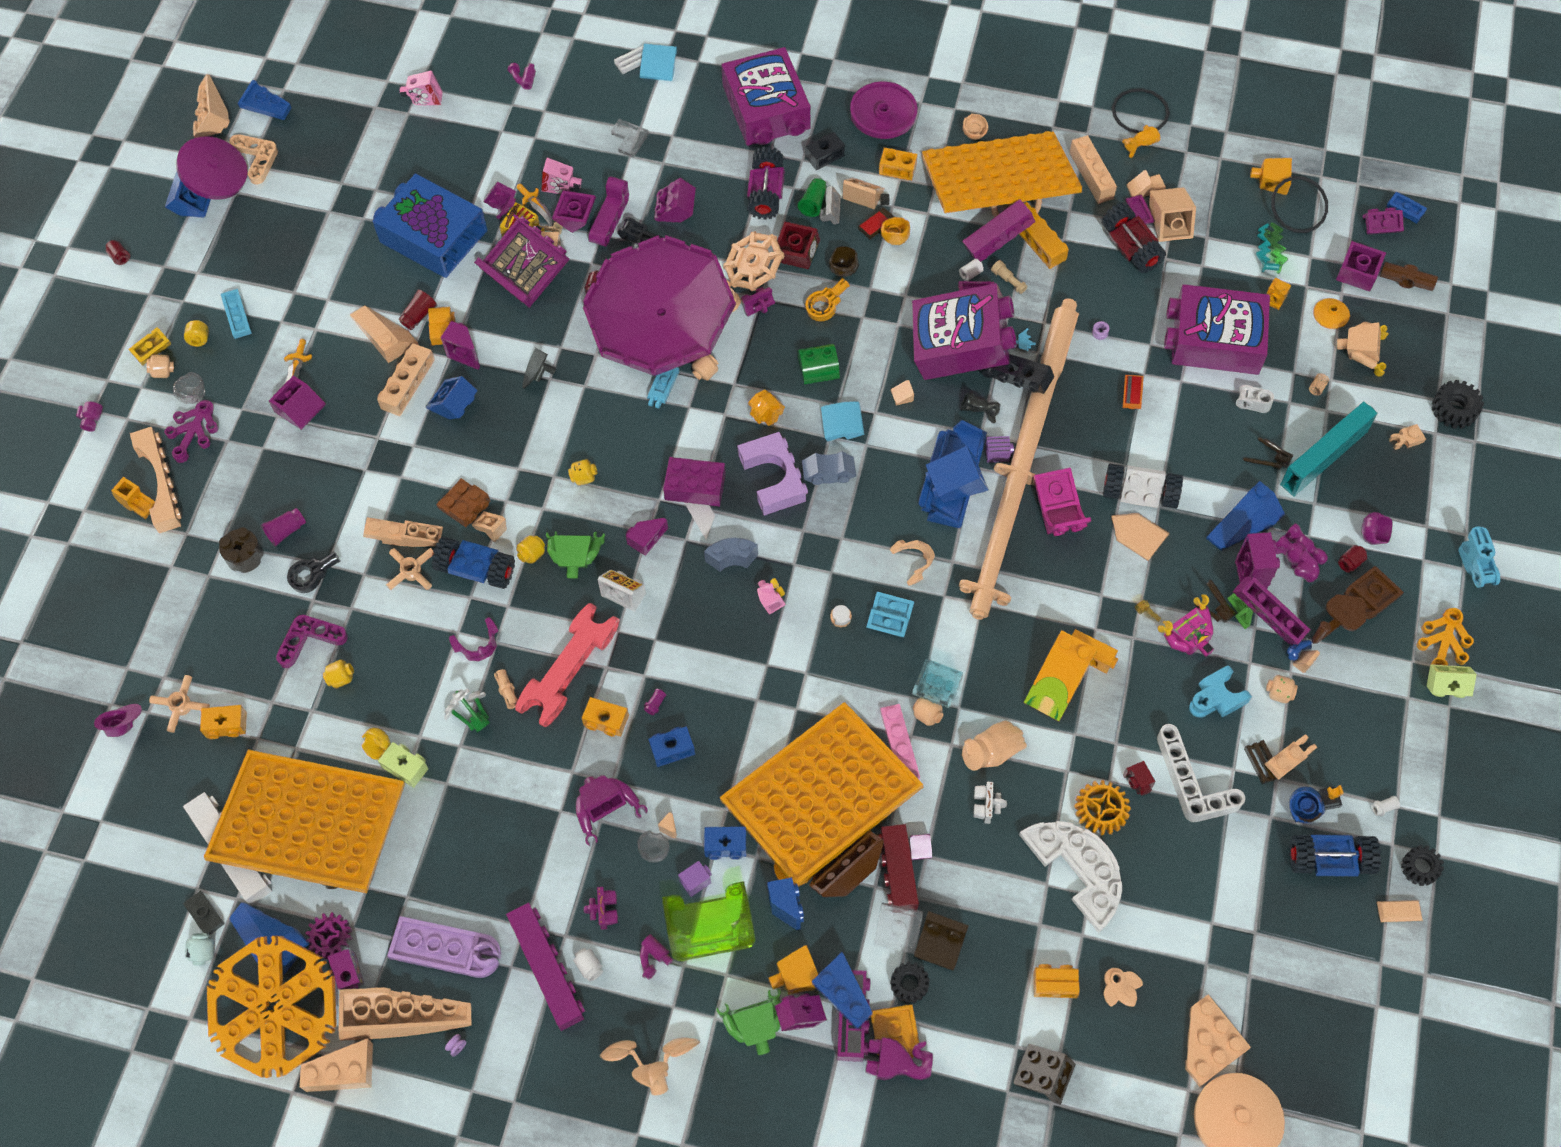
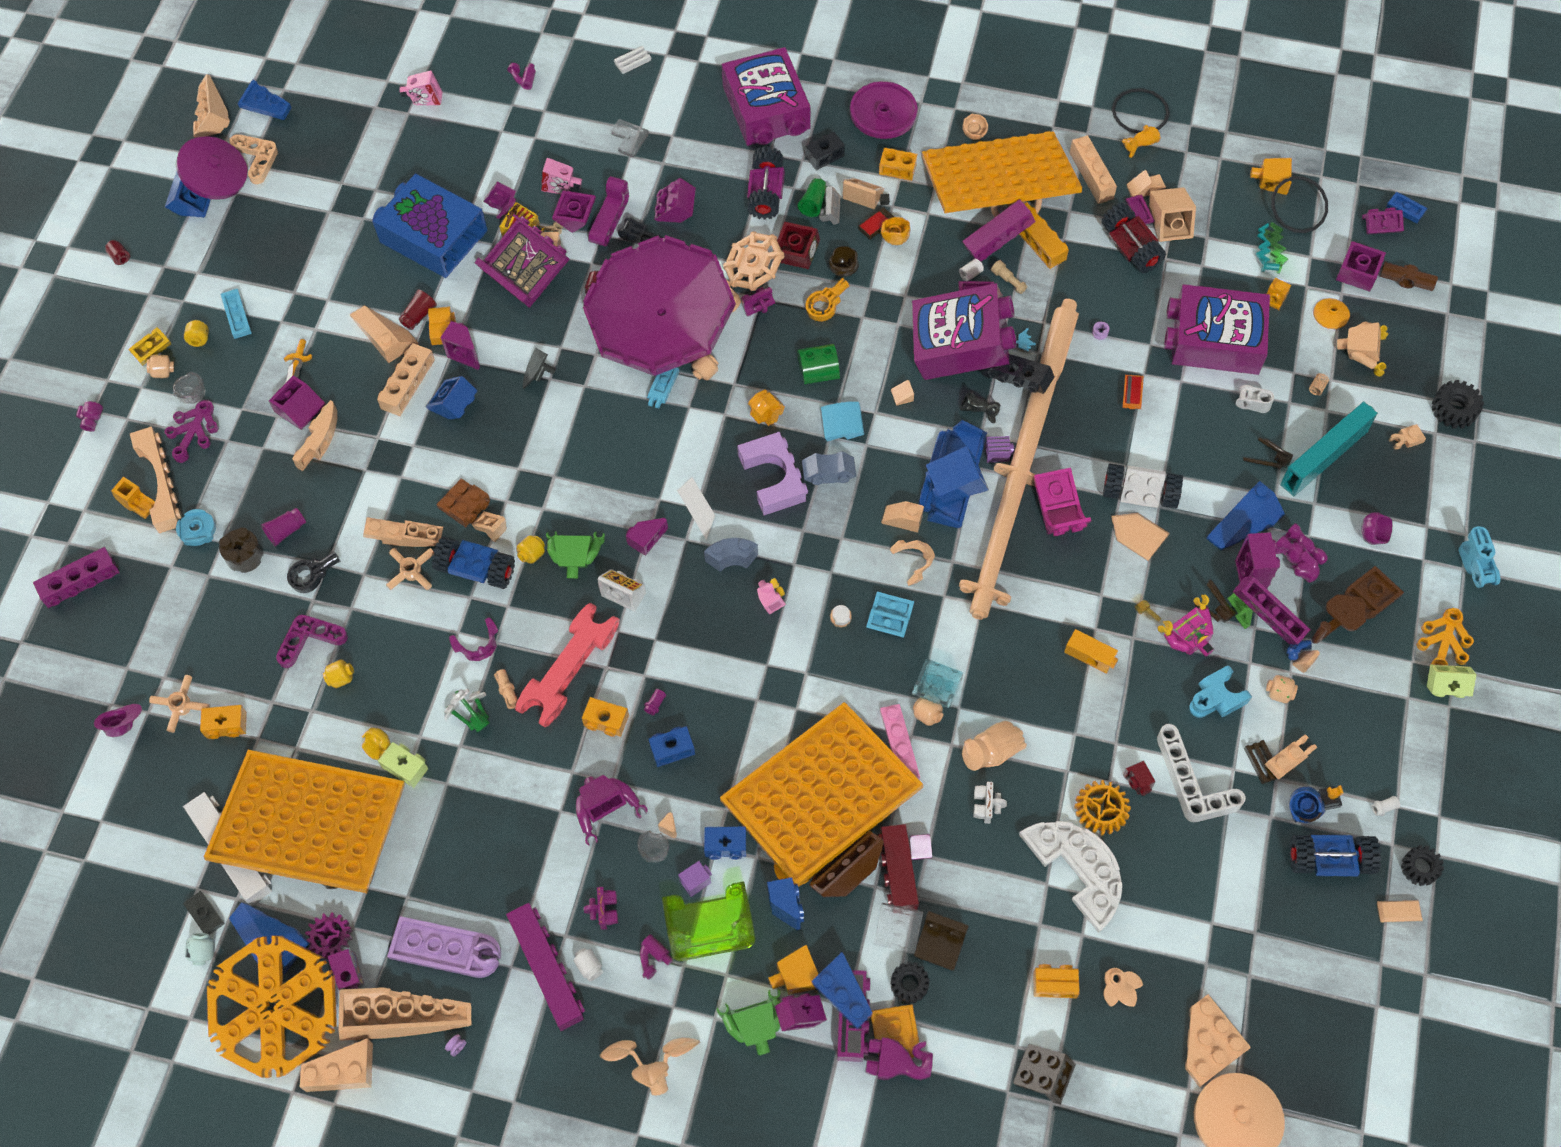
(66, 577): none -> magenta brick
(200, 536): none -> medium azure plate
(322, 432): none -> light nougat slope
(536, 204): piece -> none
(582, 472): yellow head -> none
(658, 62): medium azure slope -> none
(694, 481): magenta brick -> none
(904, 515): none -> light nougat slope
(1060, 675): light orange slope -> none
(1352, 558): dark red brick -> none

